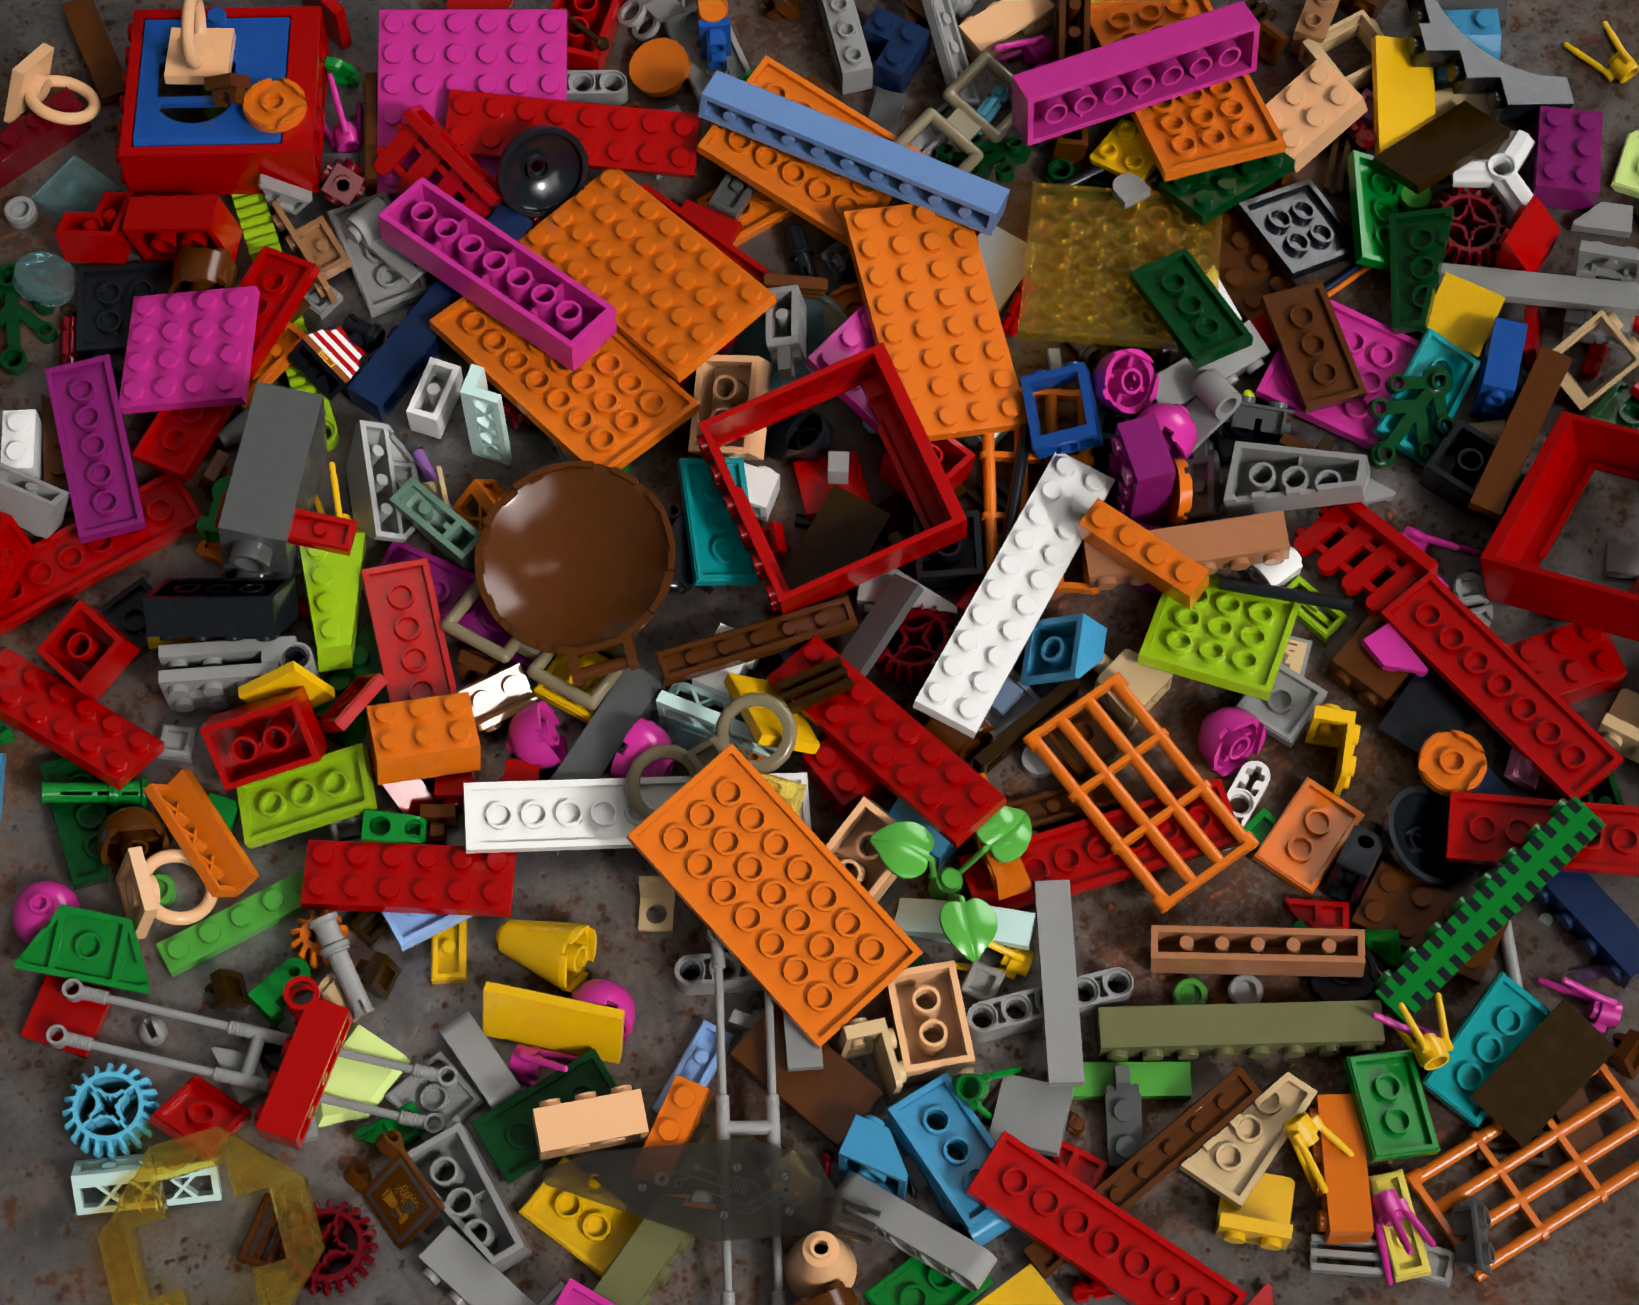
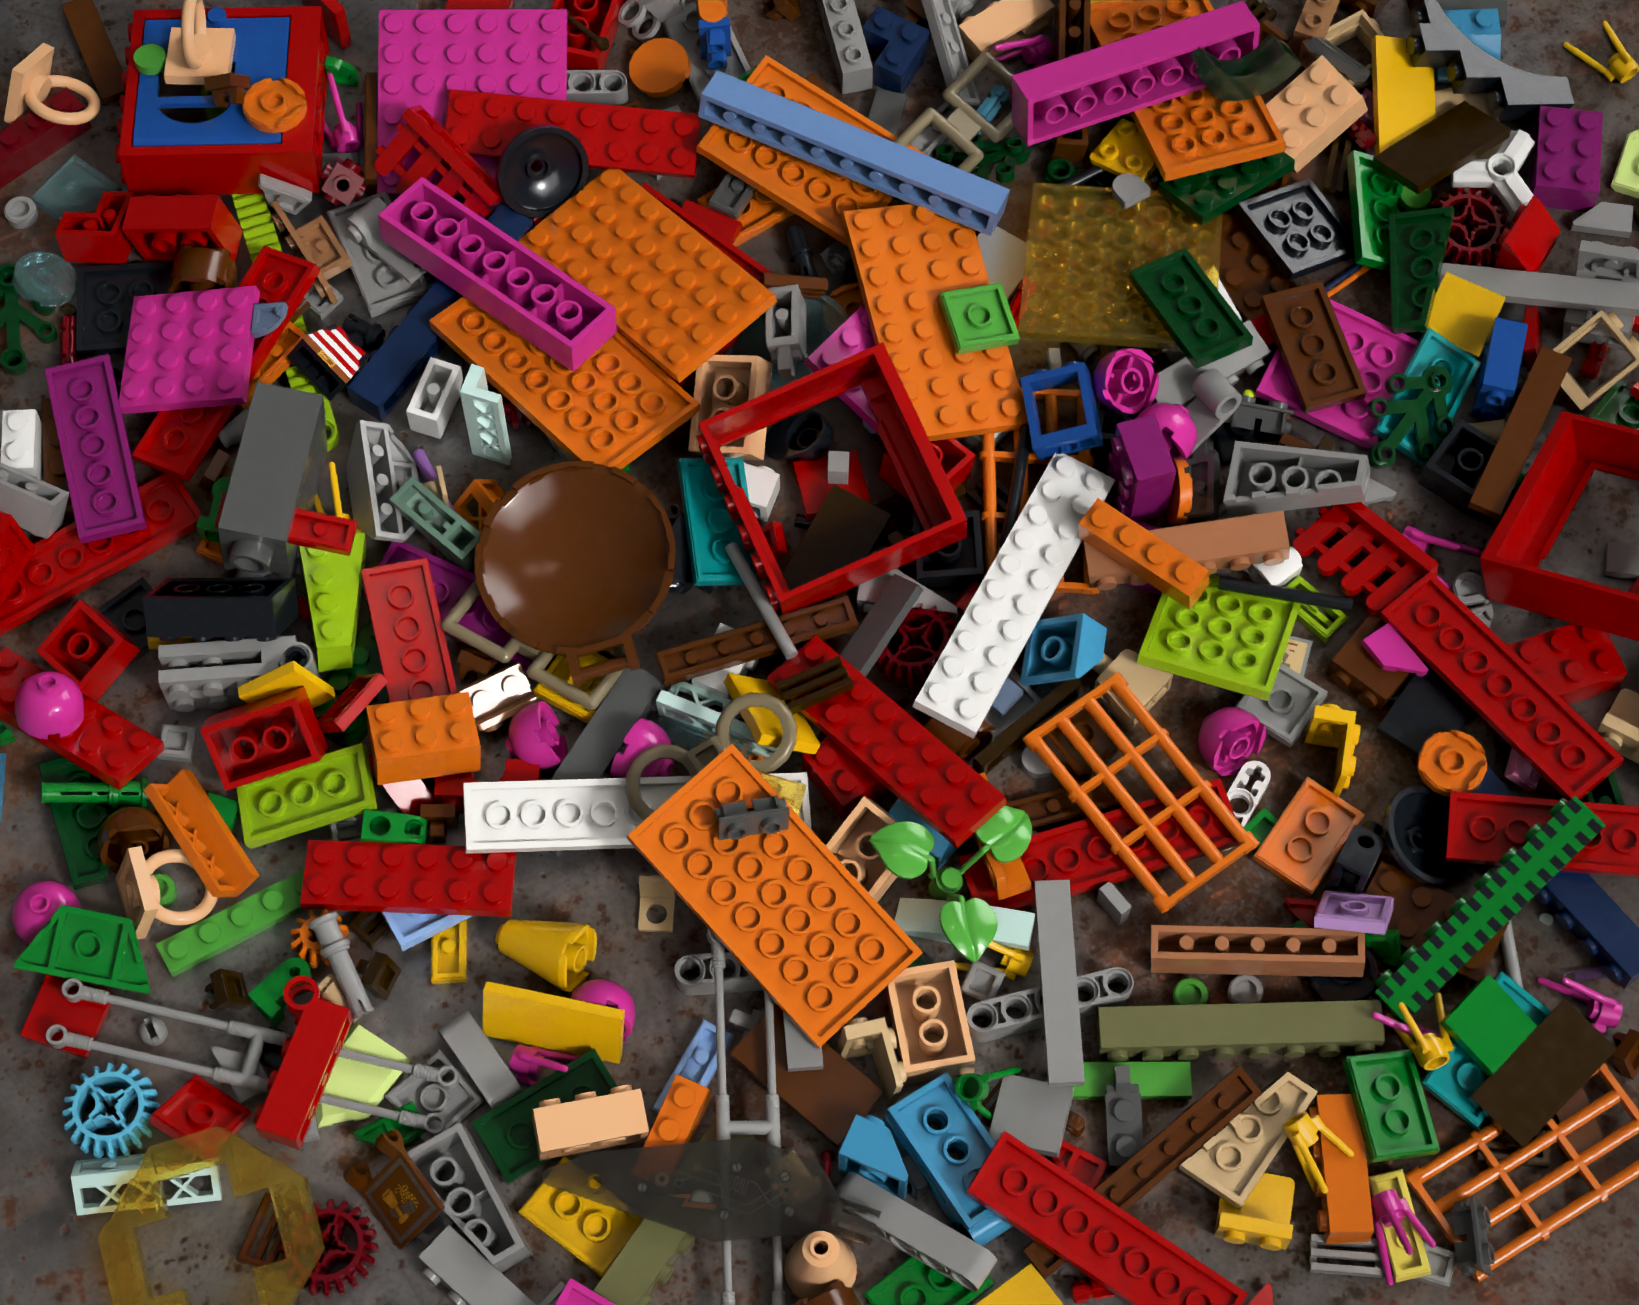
(49, 705): none -> dark pink cylinder
(150, 59): none -> bright green tile
(267, 318): none -> sand blue tile
(736, 822): none -> dark grey hinge
(761, 600): none -> light grey bar
(979, 318): none -> bright green tile
(1114, 903): none -> light grey tile
(1250, 75): none -> arch
(1339, 59): none -> dark grey tile
(1354, 912): none -> lavender tile
(1488, 1025): none -> green tile

